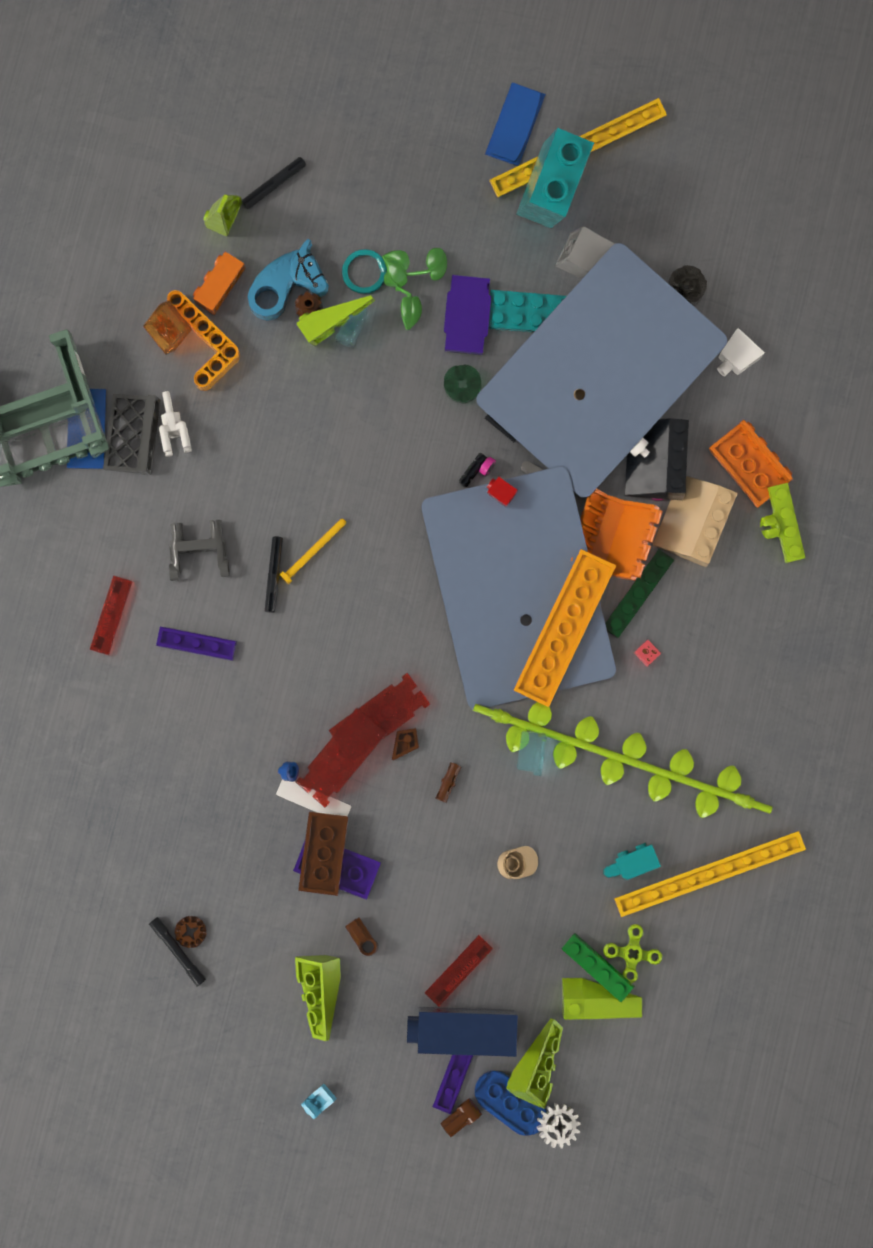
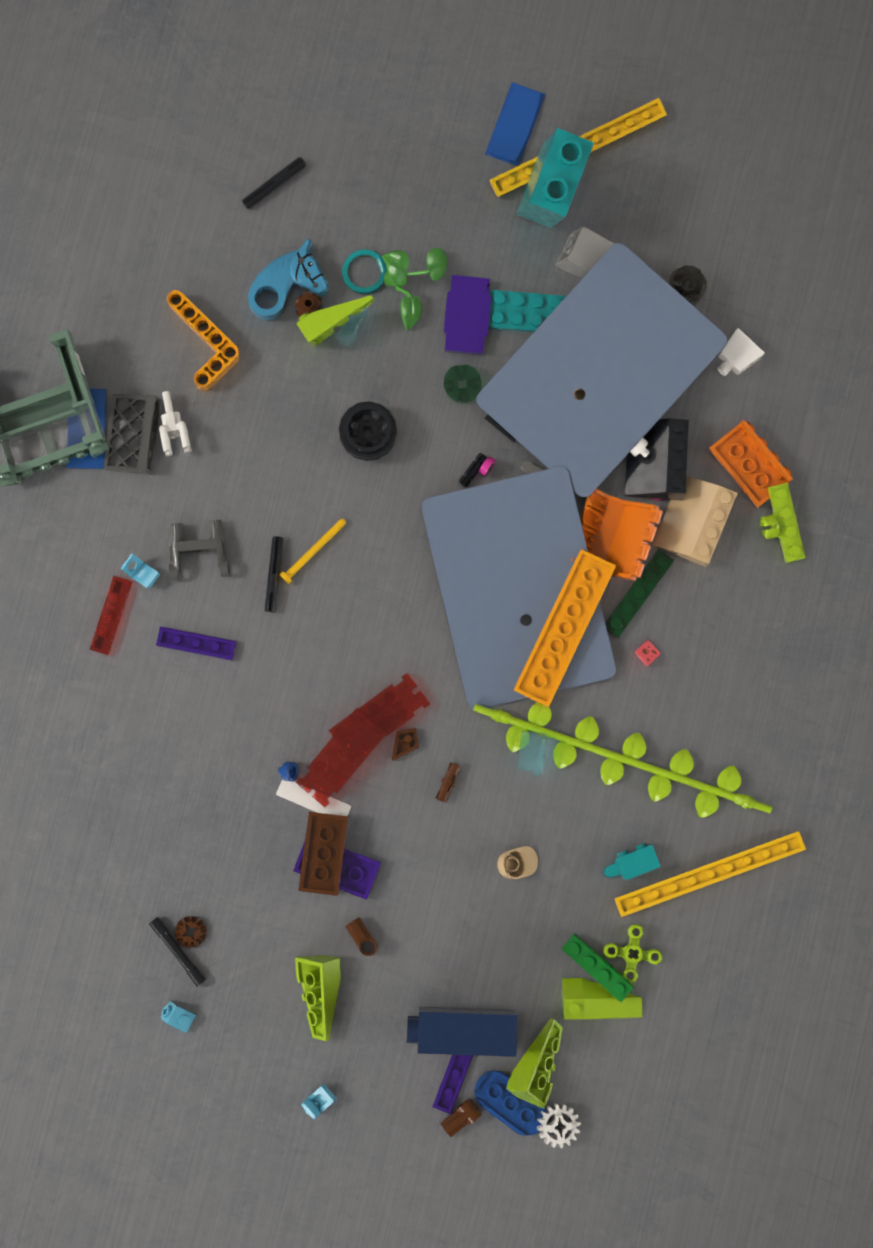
(141, 572): none -> medium azure bracket
(167, 327): clear orange brick -> none
(177, 1016): none -> medium azure bracket
(218, 282): orange brick -> none
(223, 214): lime wedge -> none
(356, 414): none -> black wheel
(458, 970): clear red tile -> none
(501, 491): red brick -> none

